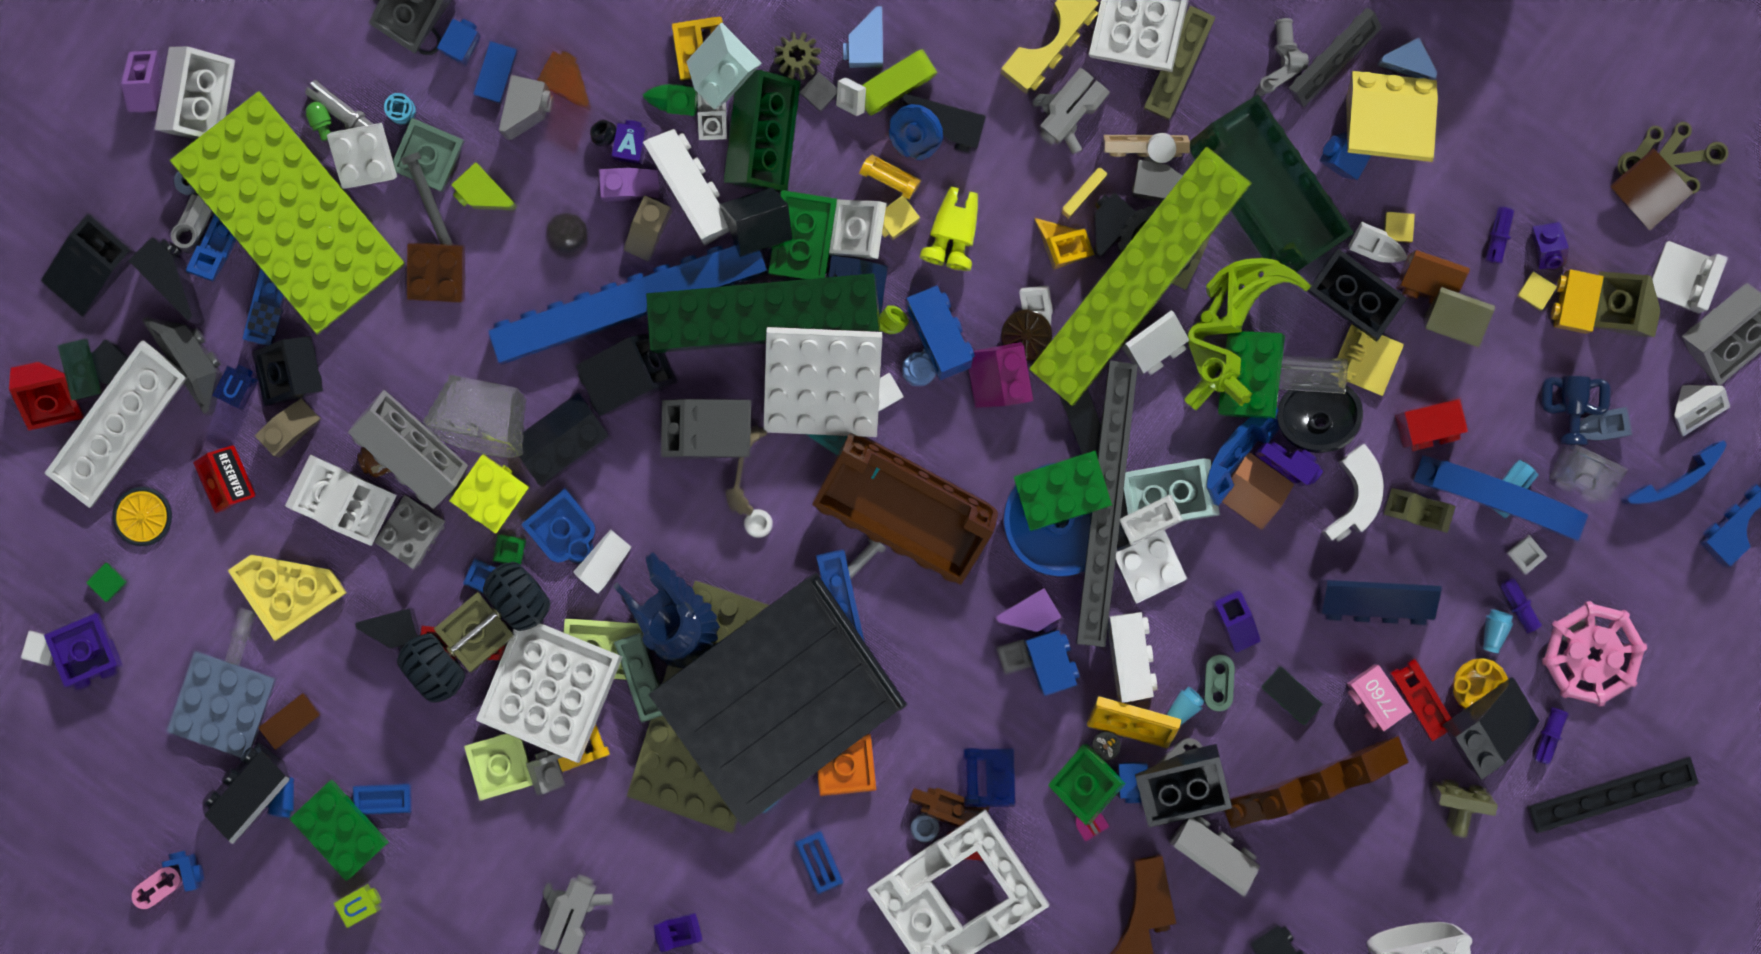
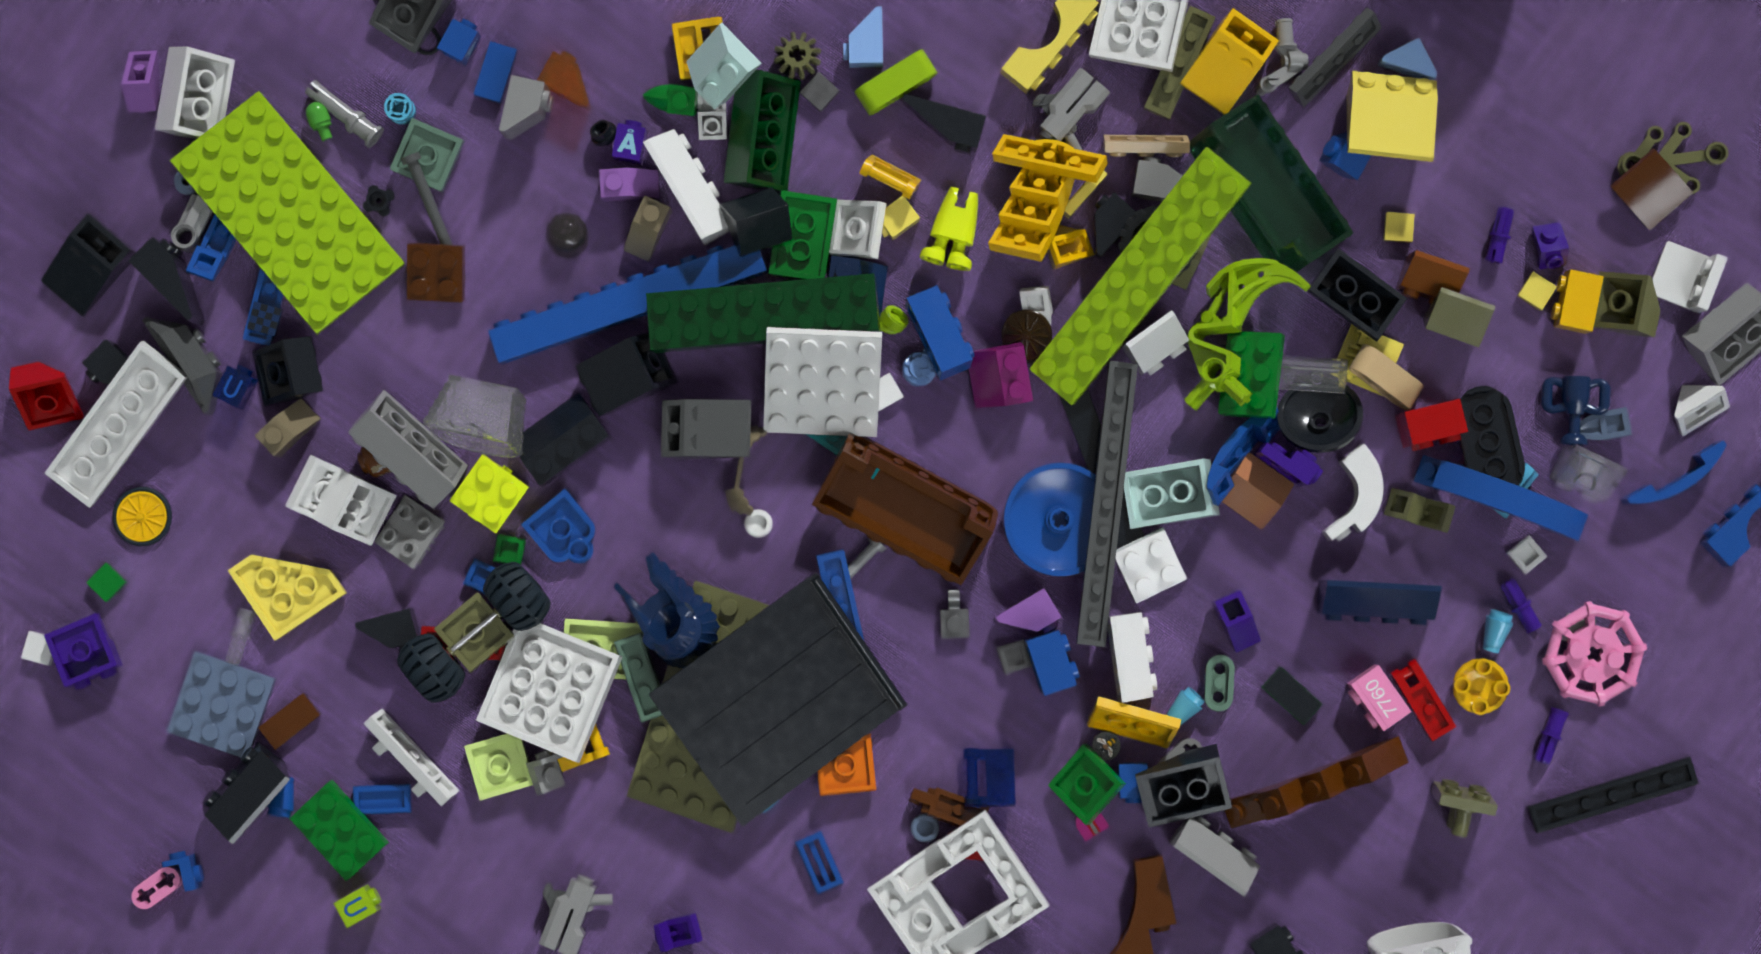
(79, 369): clear green plate -> none
(224, 478): red panel -> none
(362, 155): white plate -> none
(372, 196): none -> black plate
(416, 762): none -> white hinge
(480, 191): lime slope -> none
(602, 561): white slope -> none
(851, 96): white tile -> none
(915, 132): blue tile -> none
(954, 620): none -> flat silver plate
(1039, 192): none -> yellow slope
(1063, 491): green plate -> none
(1151, 520): white plate -> none
(1161, 147): white tile -> none
(1229, 61): none -> yellow slope
(1376, 244): white plate -> none
(1386, 377): none -> tan beam
(1492, 435): none -> black tile
(1492, 728): black slope -> none

